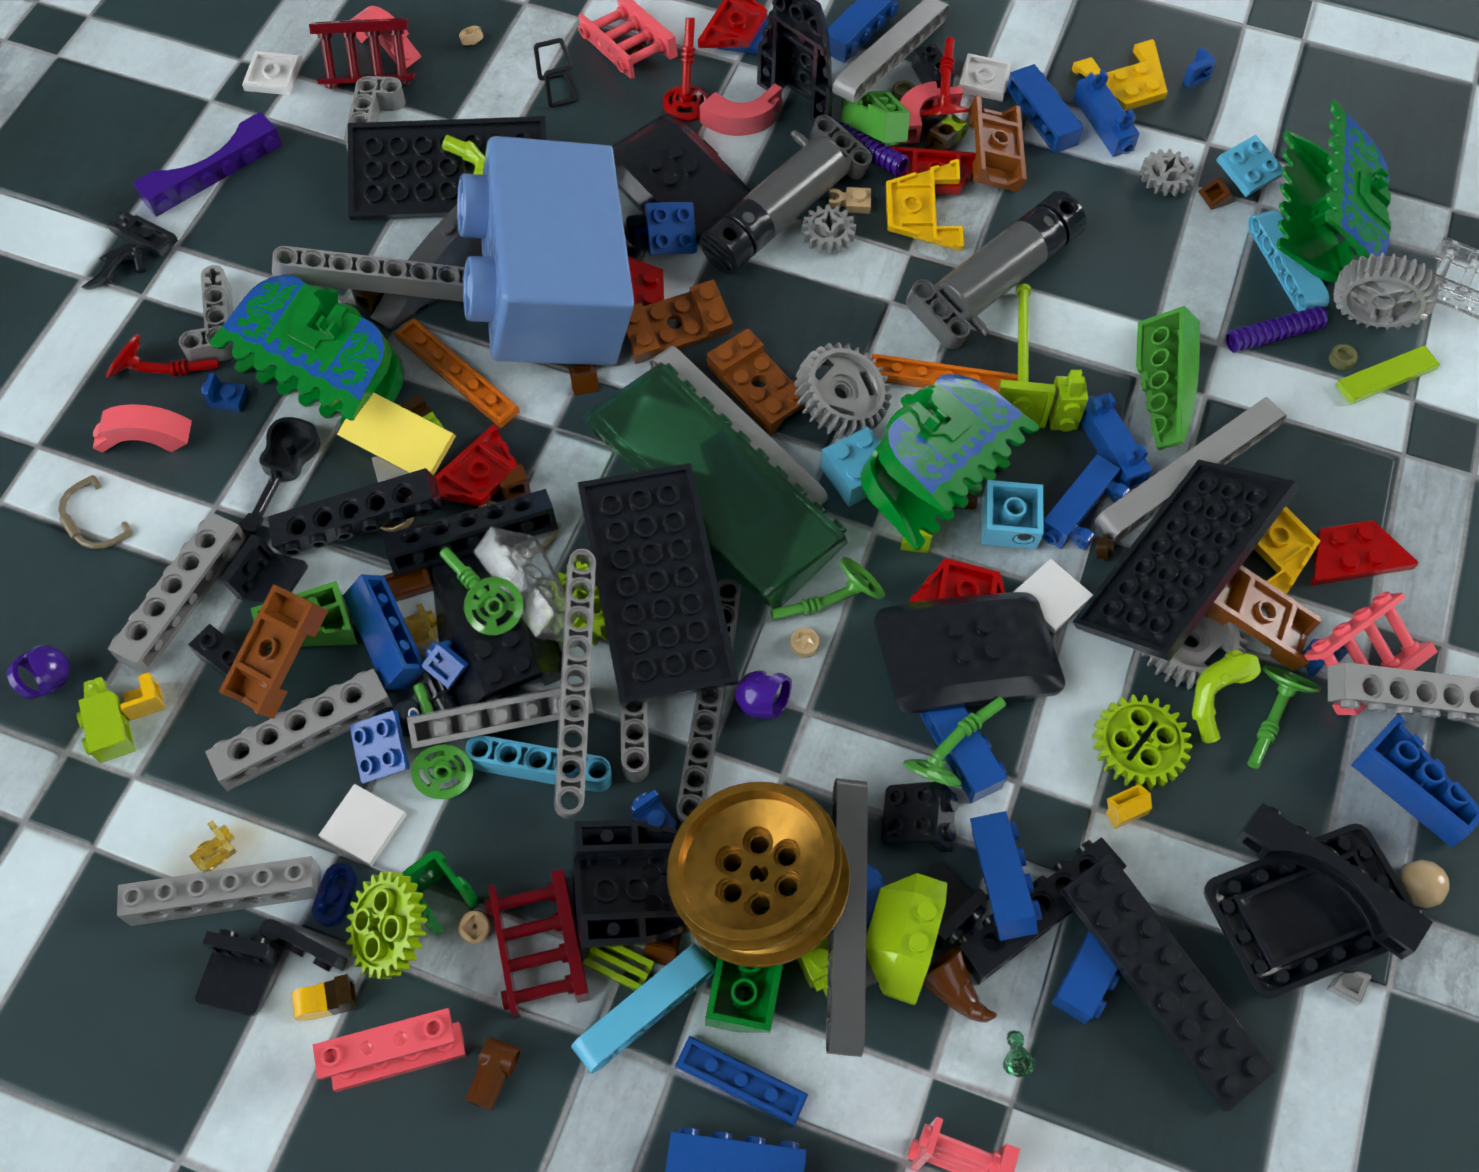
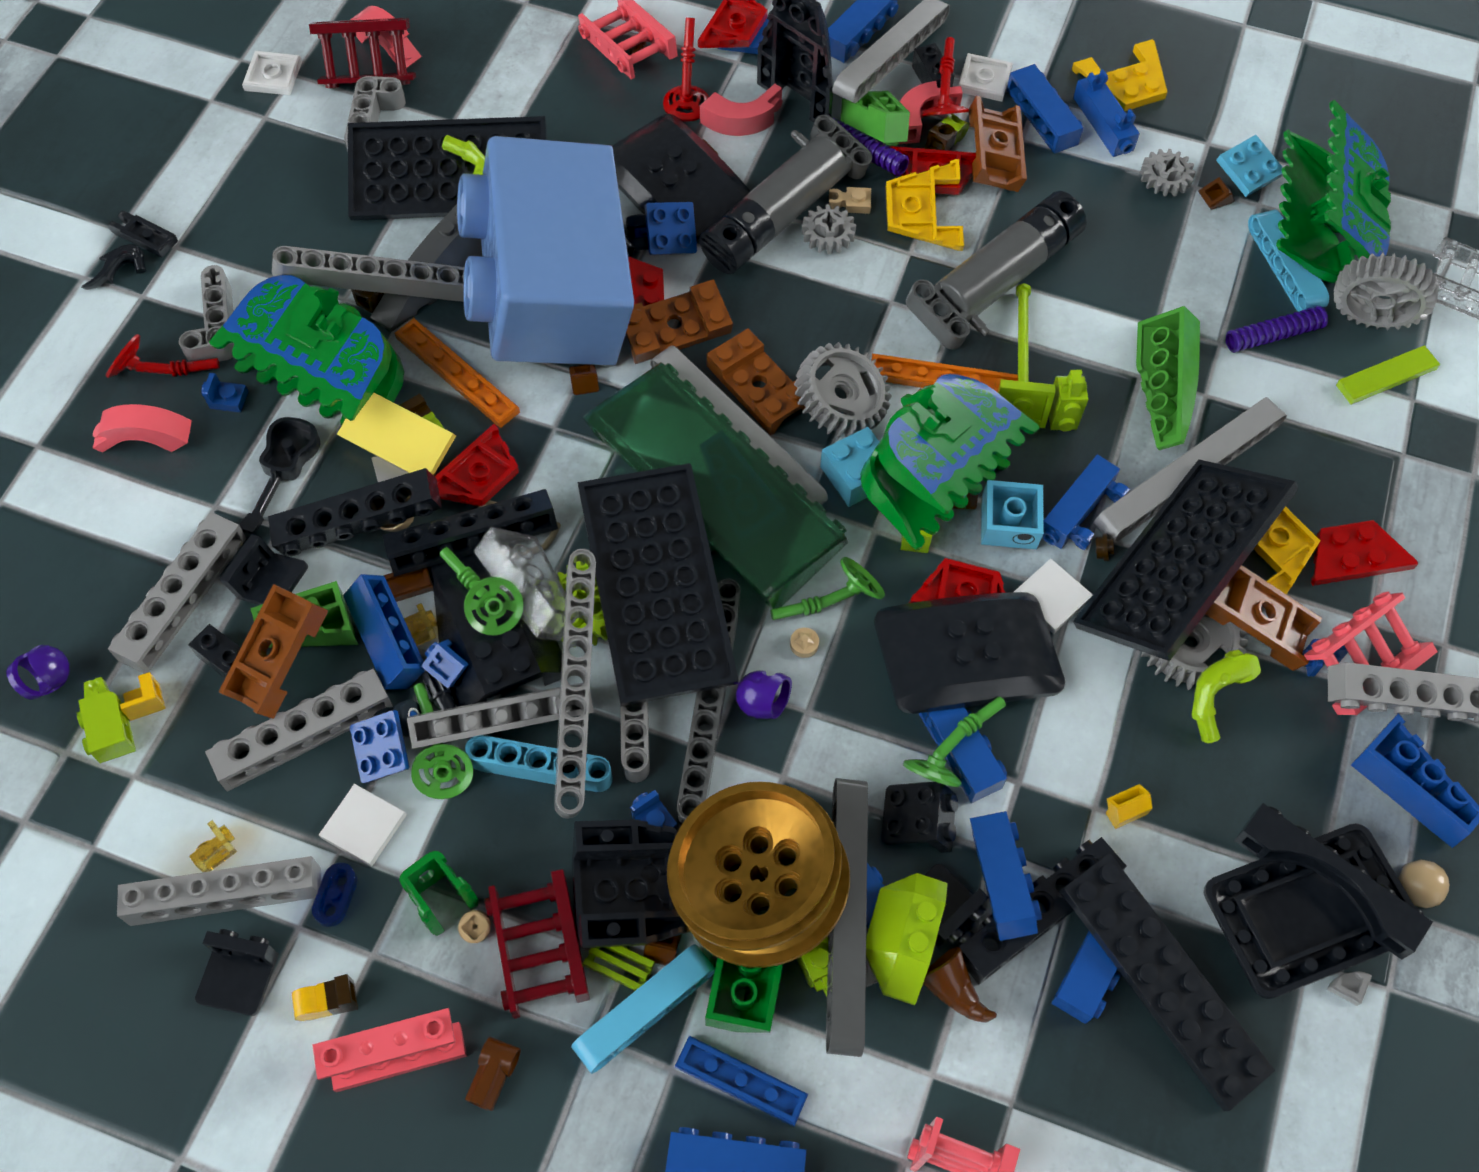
(72, 528): dark tan piece -> none
(167, 188): dark purple arch -> none
(301, 944): black hinge -> none
(386, 925): lime gear -> none
(471, 35): tan tile -> none
(515, 483): reddish brown slope -> none
(557, 72): black piece -> none
(901, 88): olive tile -> none
(1018, 1061): clear green piece -> none
(1114, 441): blue brick -> none
(1165, 758): lime gear -> none
(1200, 69): blue bracket -> none
(1288, 685): bright green dish -> none
(1343, 357): olive tile -> none

